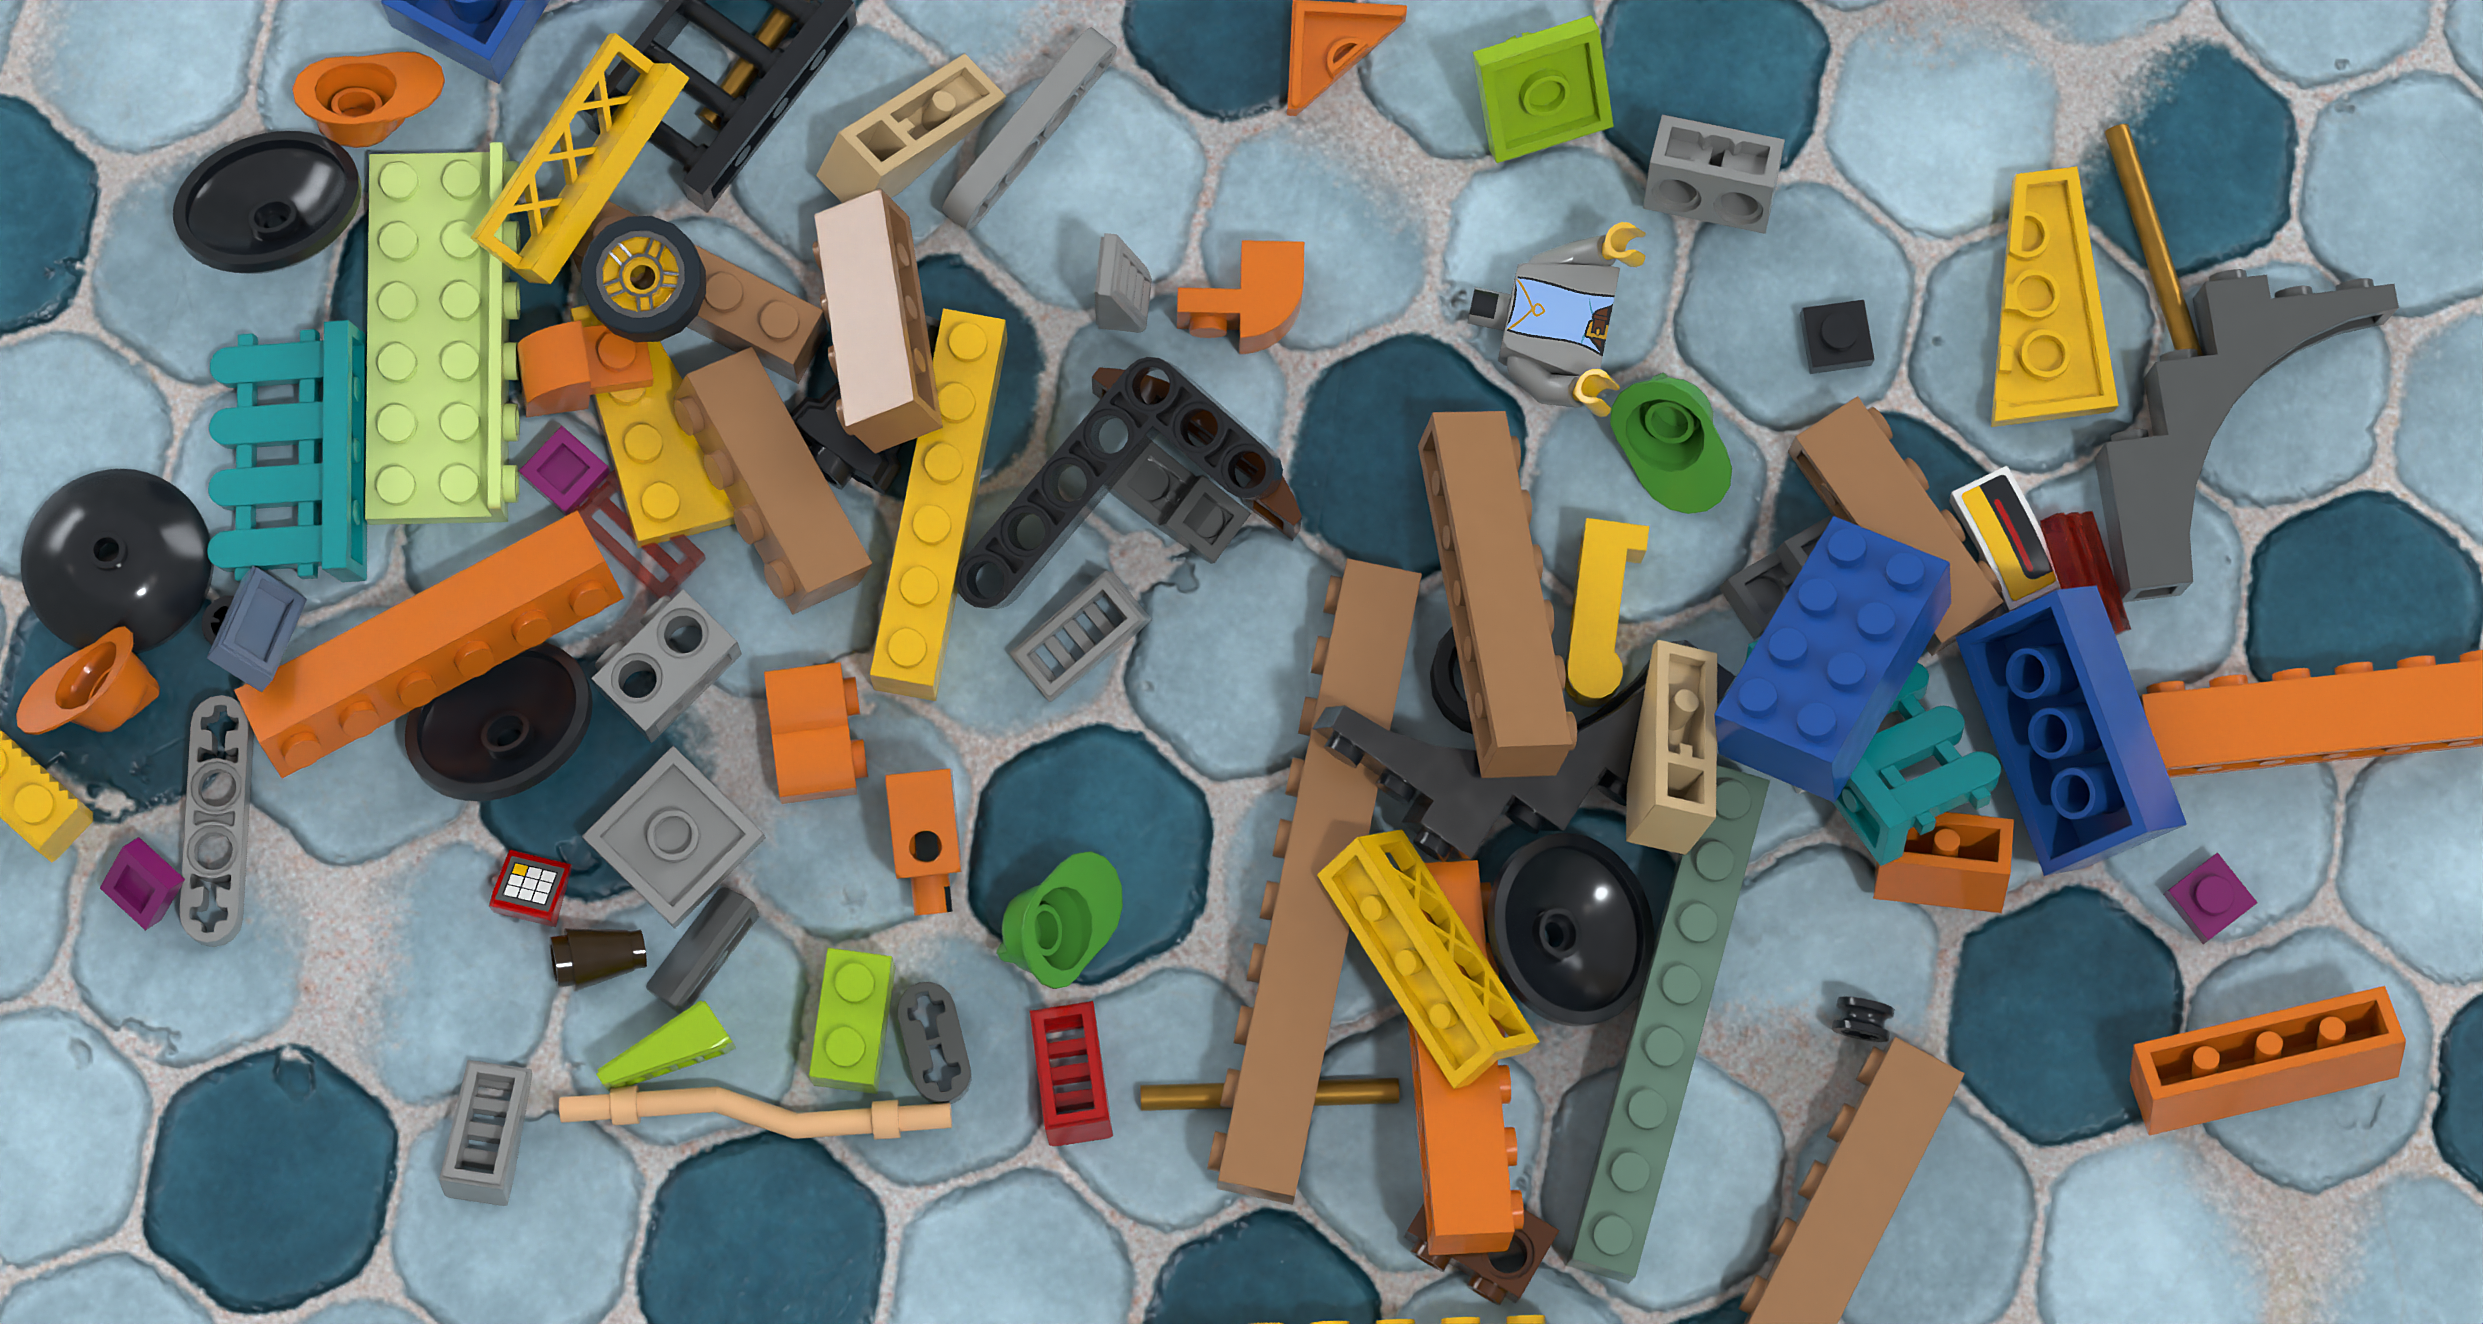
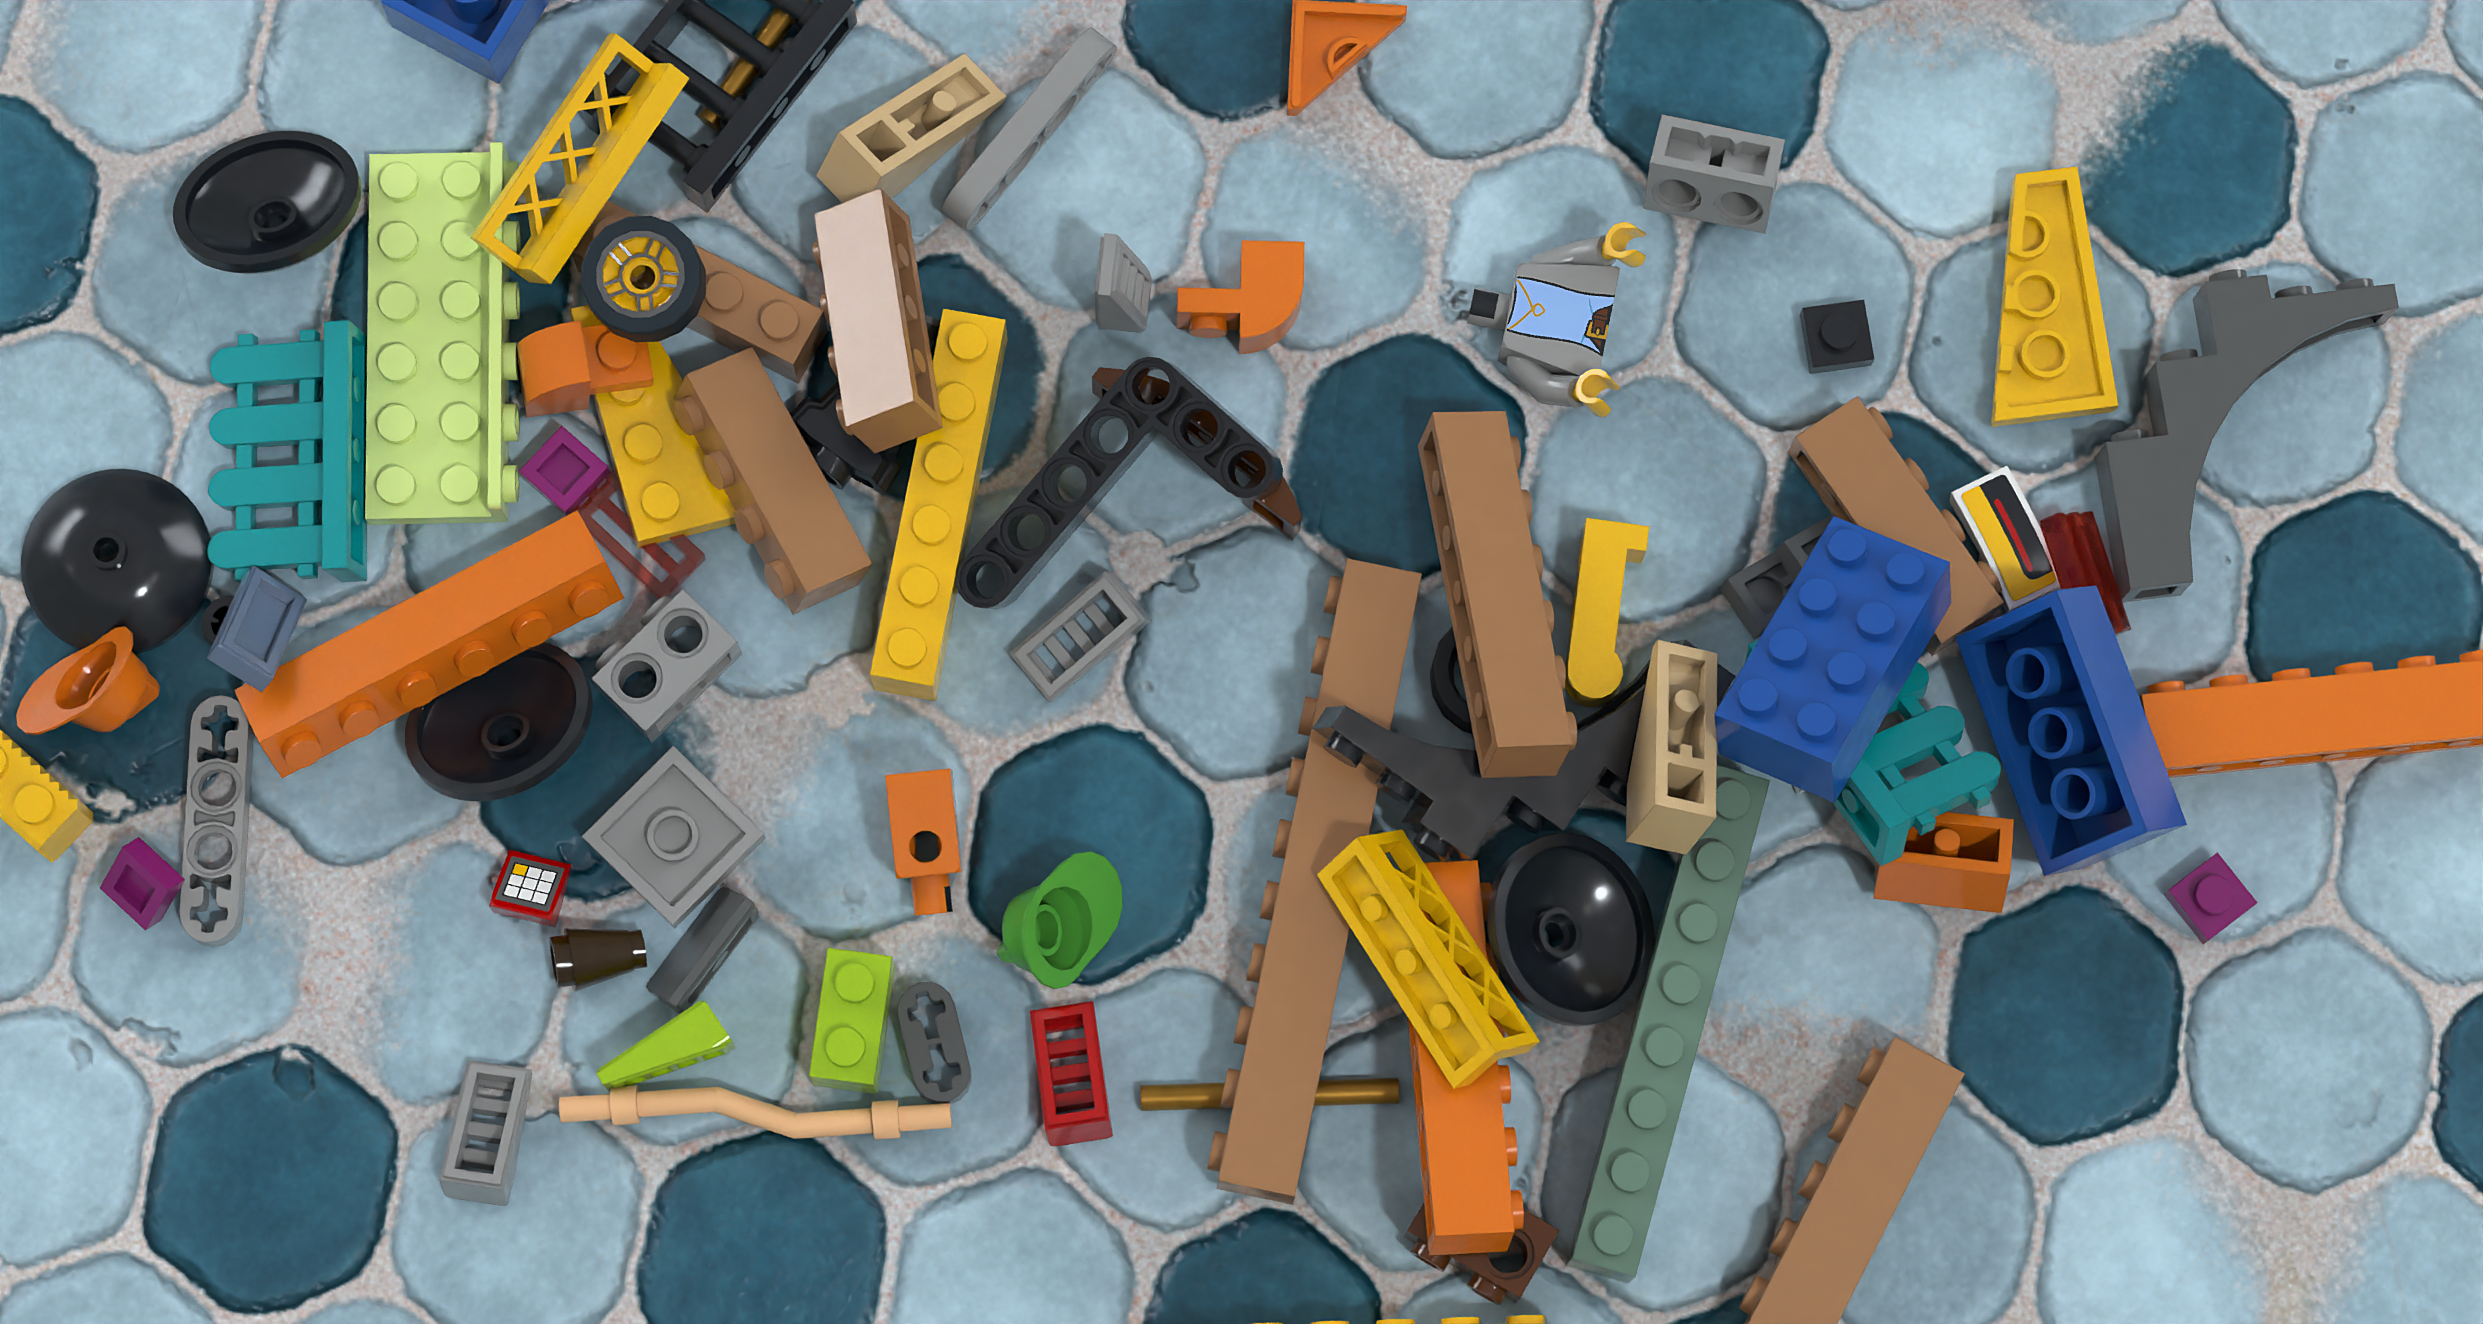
(367, 96): orange piece -> none
(812, 732): orange brick -> none
(1180, 503): dark grey slope -> none
(1543, 88): lime tile -> none
(1672, 443): bright green piece -> none
(1863, 1019): black bush -> none
(2152, 238): pearl gold bar -> none
(2267, 1060): orange brick -> none

